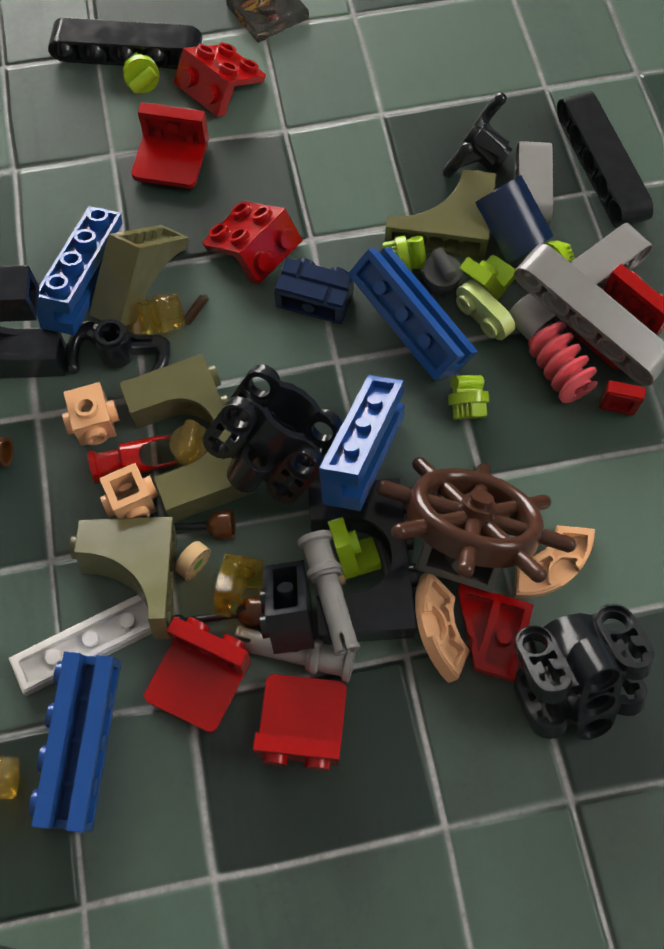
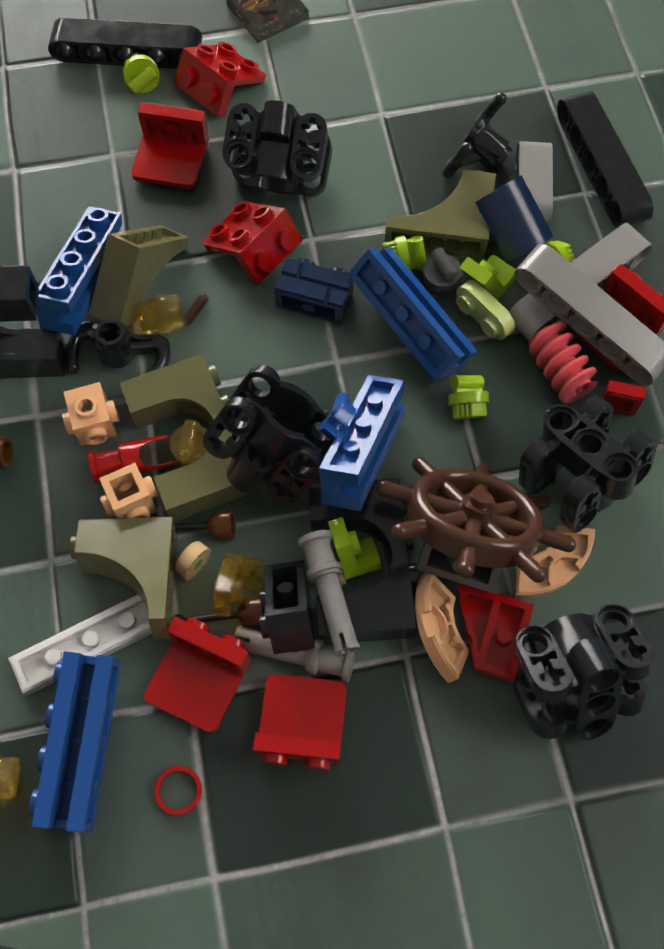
(163, 776): none -> red piece
(277, 148): none -> black piece
(340, 415): none -> blue bar
(601, 476): none -> black piece

